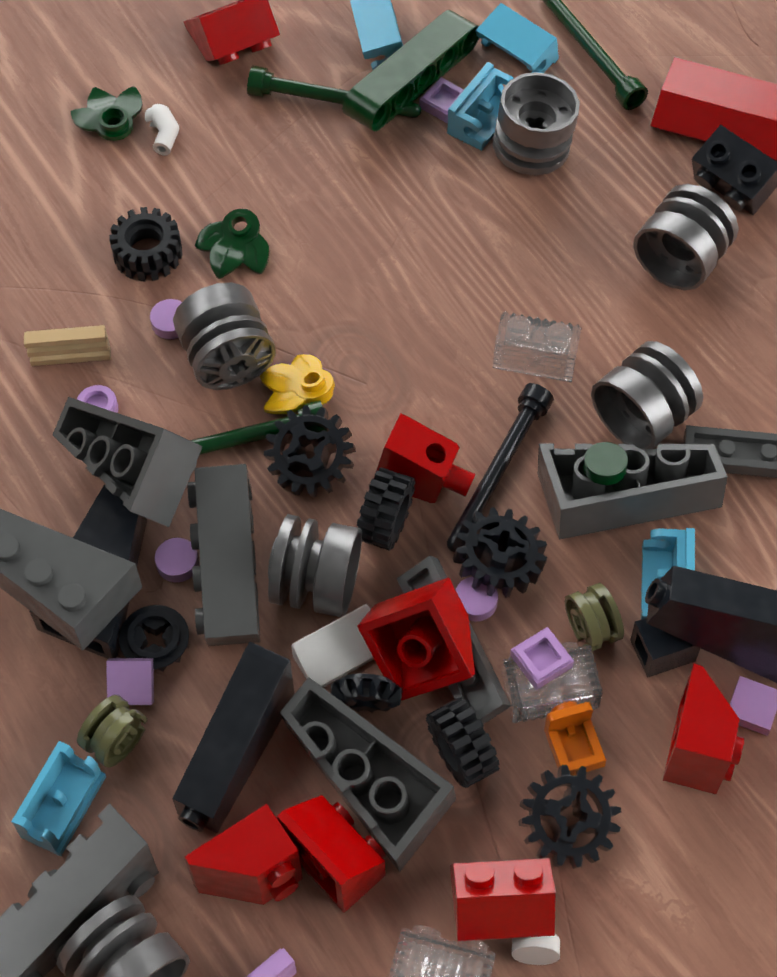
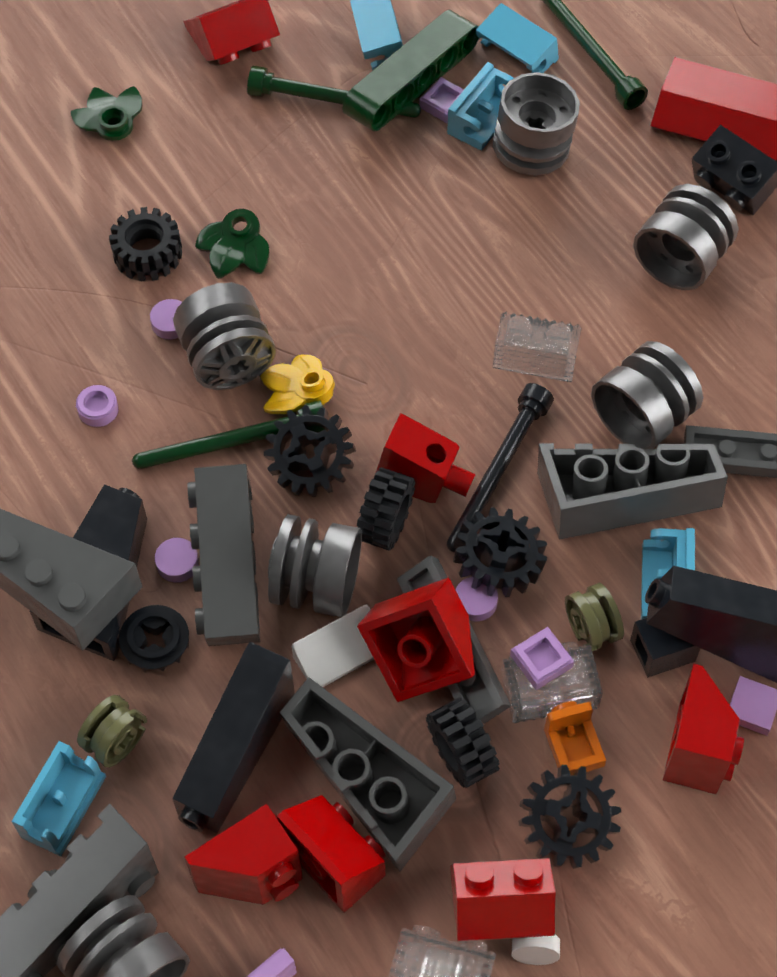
(67, 345): tan tile -> none
(131, 679): lavender tile -> none
(132, 457): dark grey wedge -> none
(167, 126): white arm -> none
(367, 692): black gear -> none
(605, 463): tile -> none

